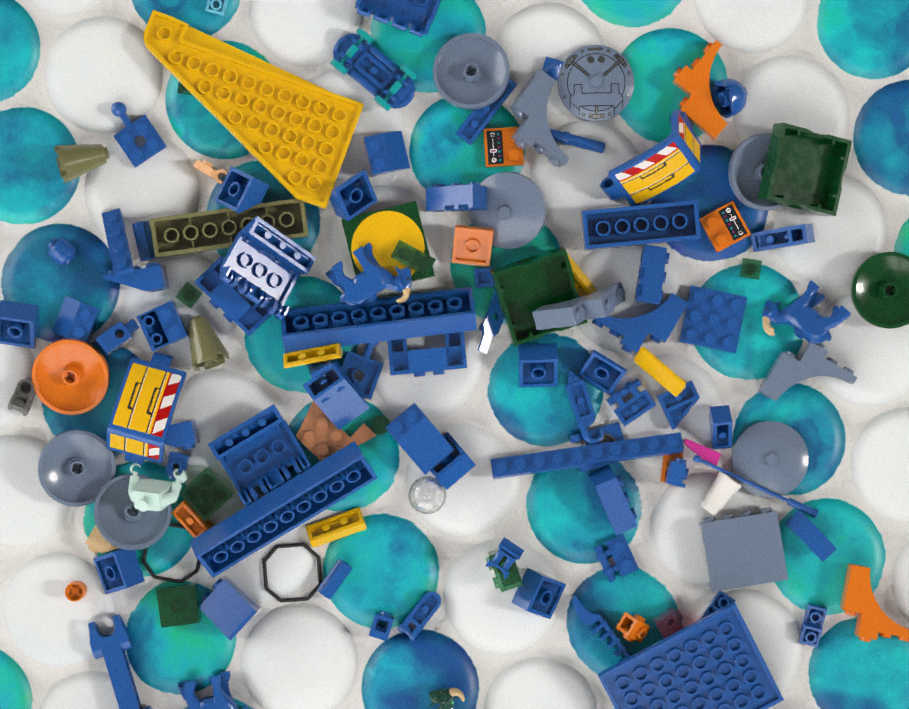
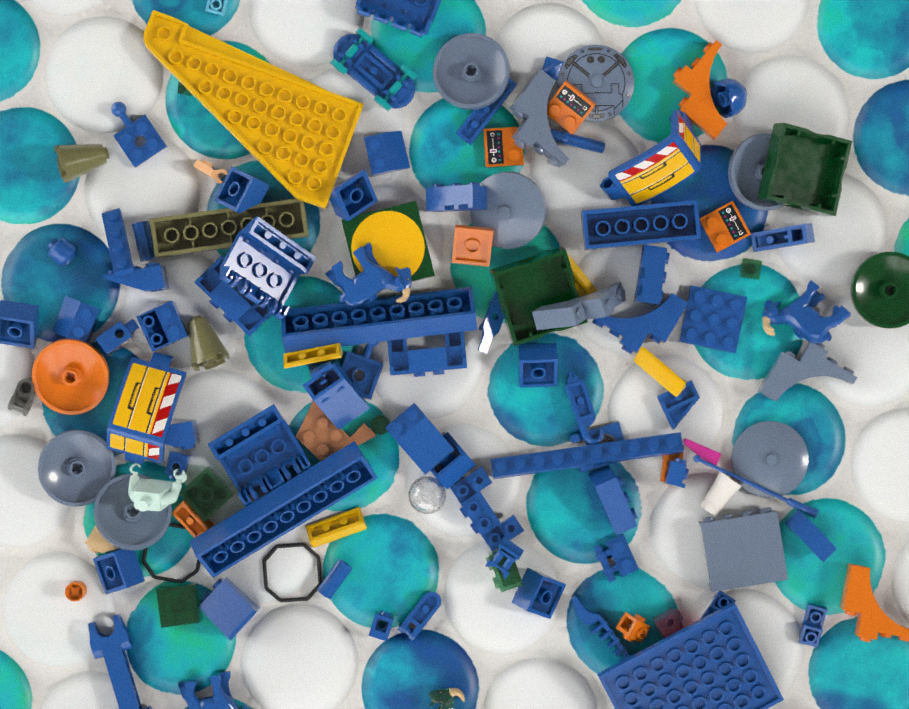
(189, 295): clear green plate -> none
(413, 258): clear green slope -> none
(480, 512): none -> blue bracket
(483, 278): blue plate -> none
(569, 107): none -> orange plate
(602, 372): blue slope -> none
(635, 406): blue plate -> none
(721, 427): blue slope -> none

